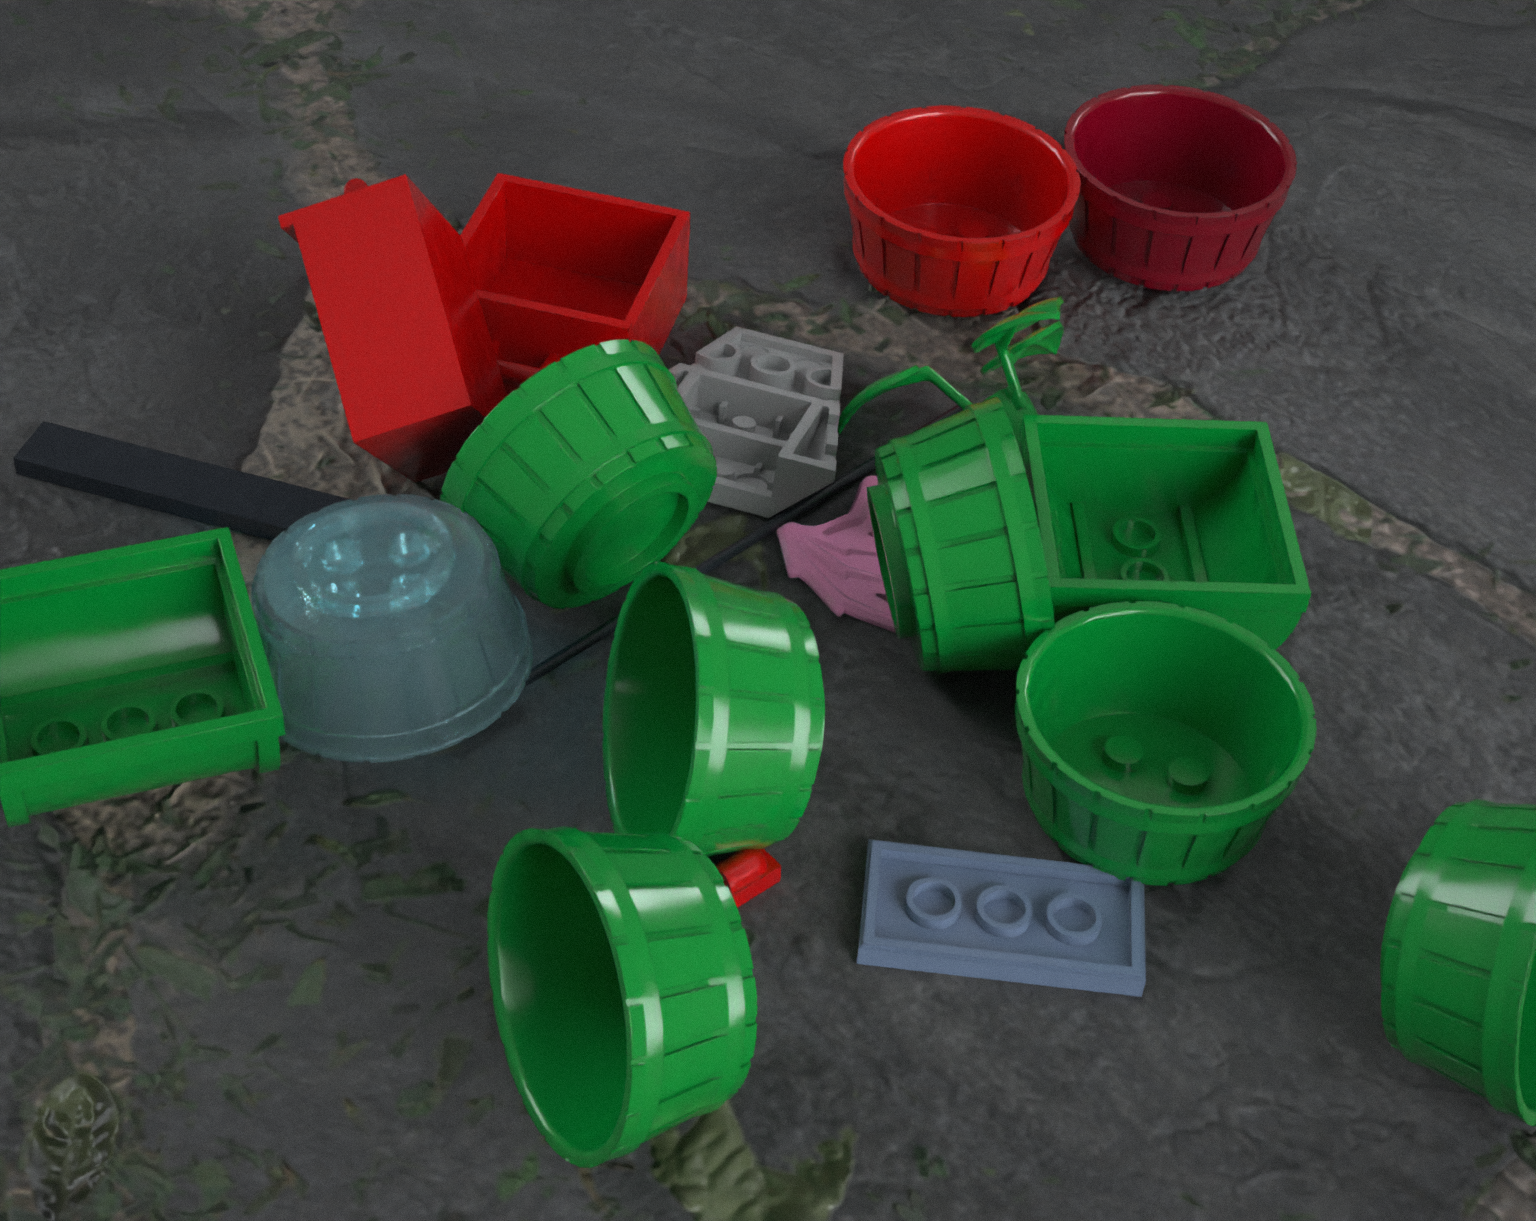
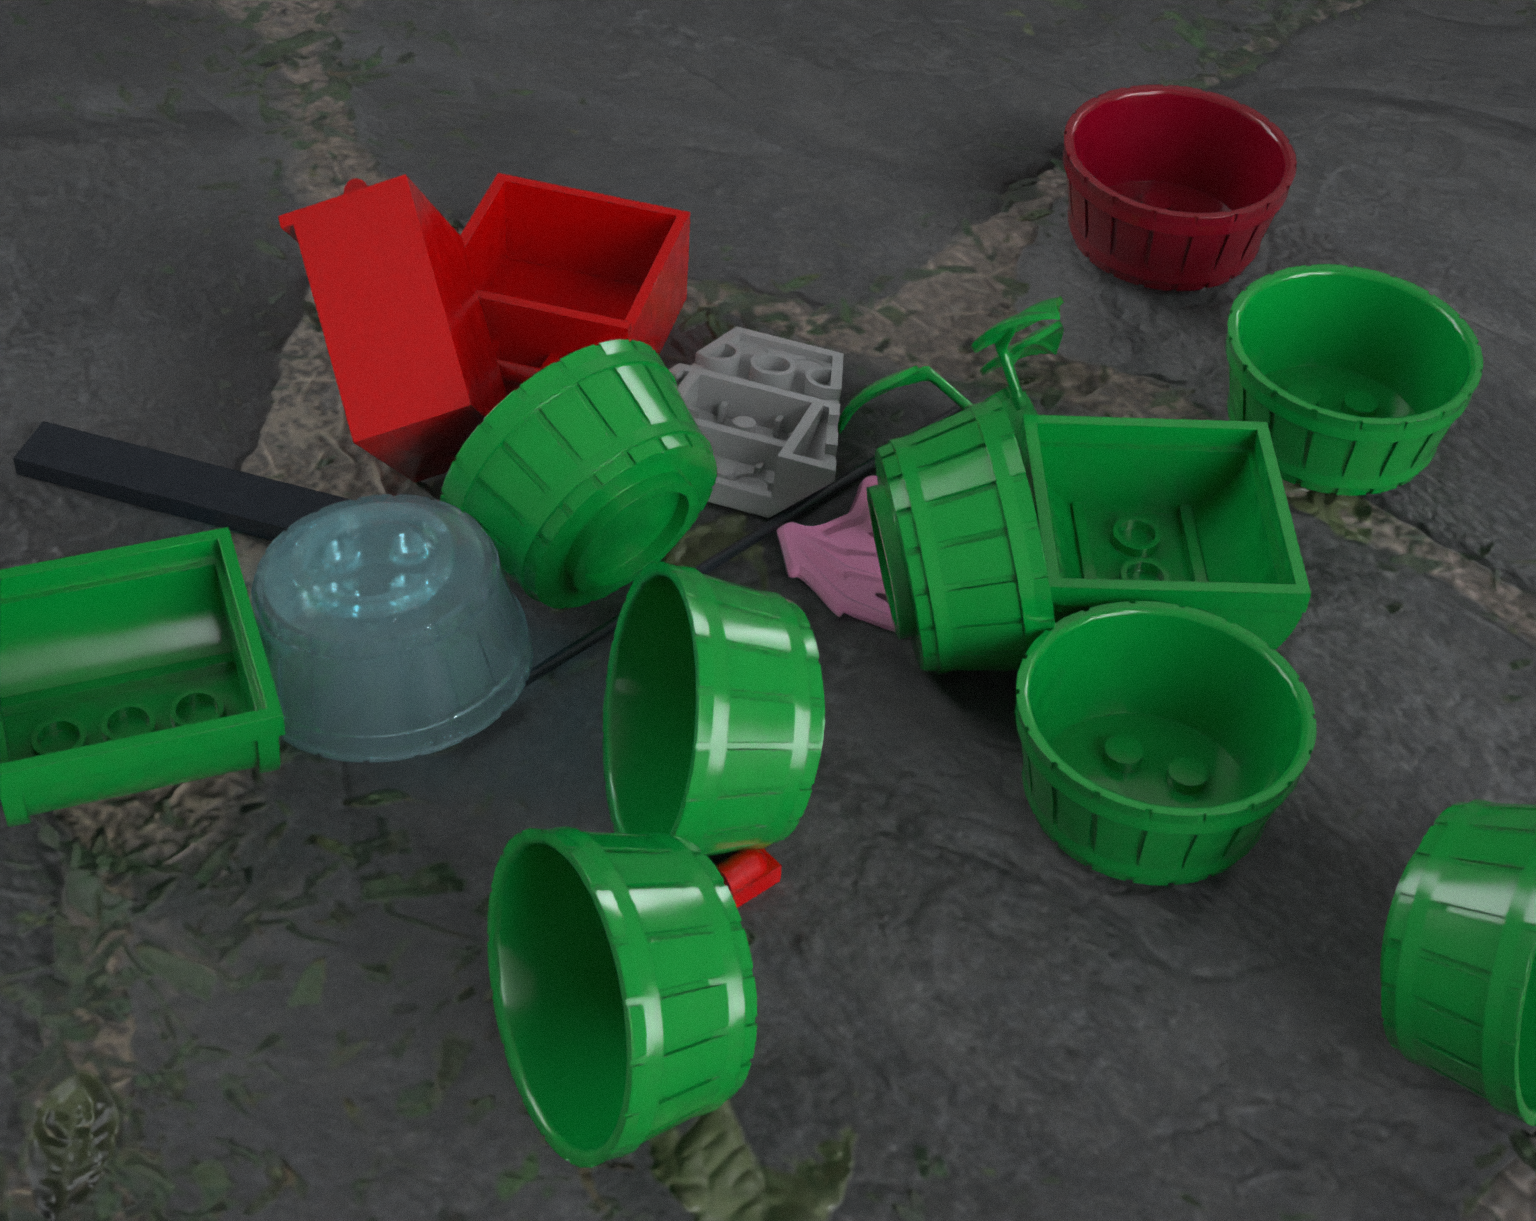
(957, 207): red piece -> none
(1001, 918): sand blue tile -> none
(1349, 374): none -> green piece

